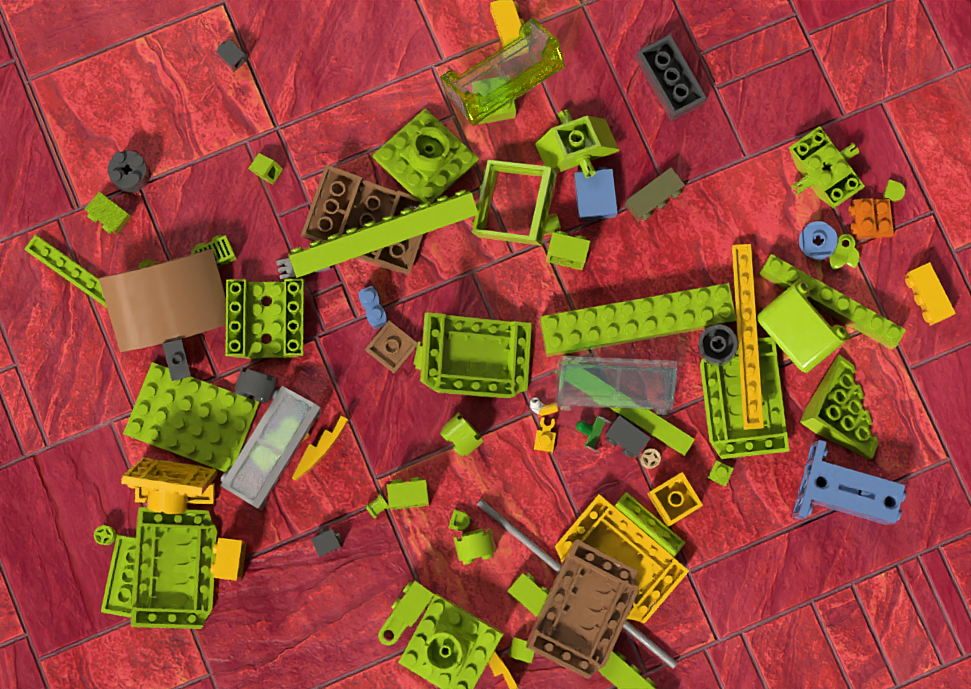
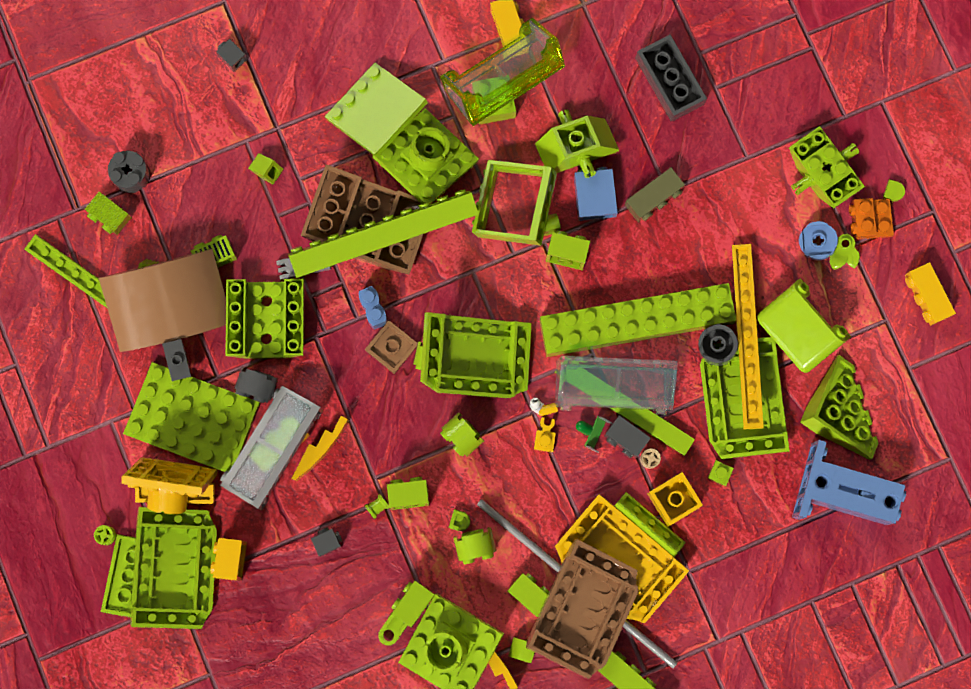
(376, 109): none -> lime plate
(835, 303): lime brick -> none

